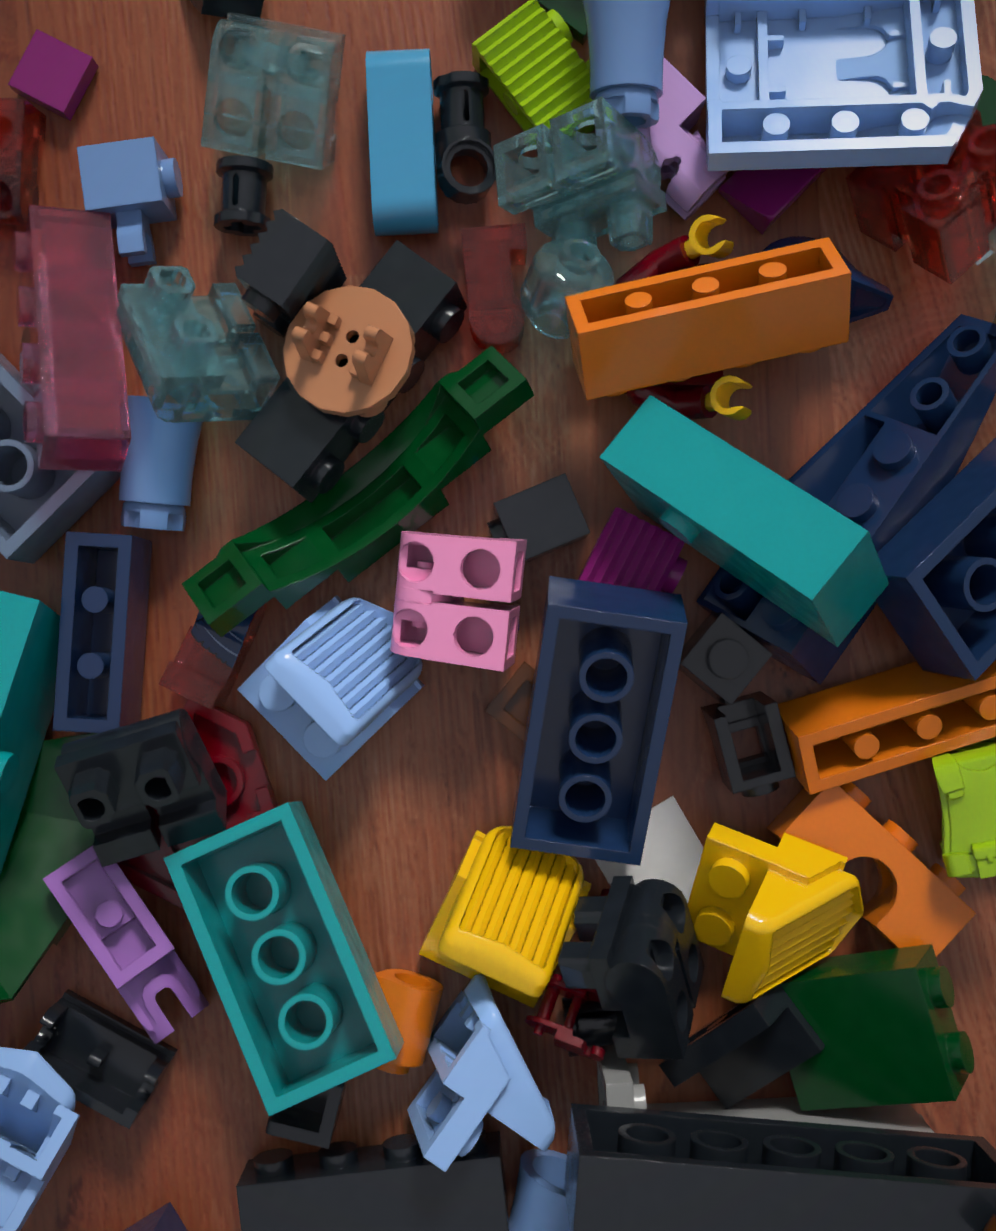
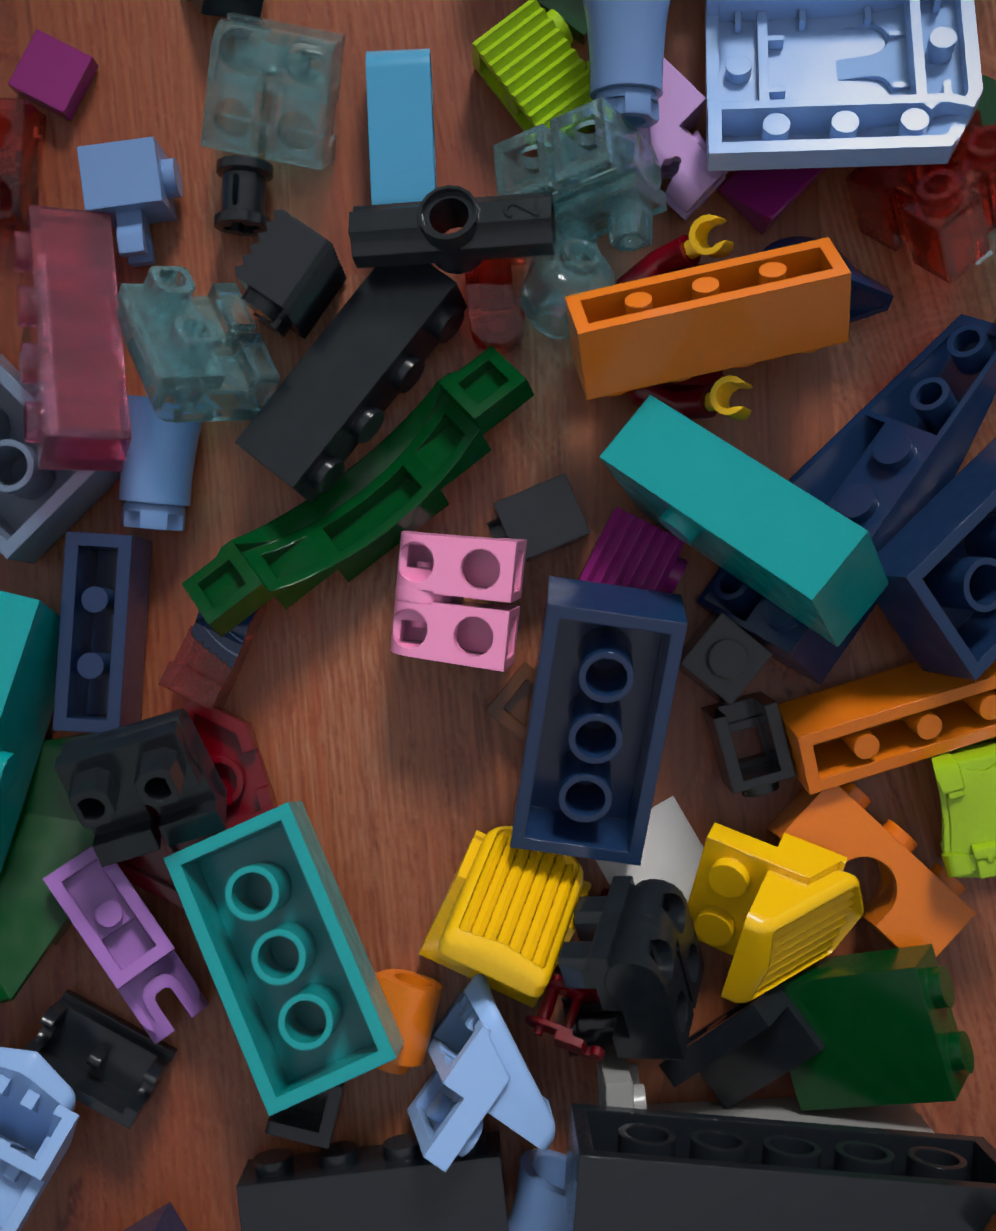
(334, 682): light blue piece -> none
(376, 361): nougat plate -> none
(463, 133): black connector -> none
(490, 230): none -> black piece

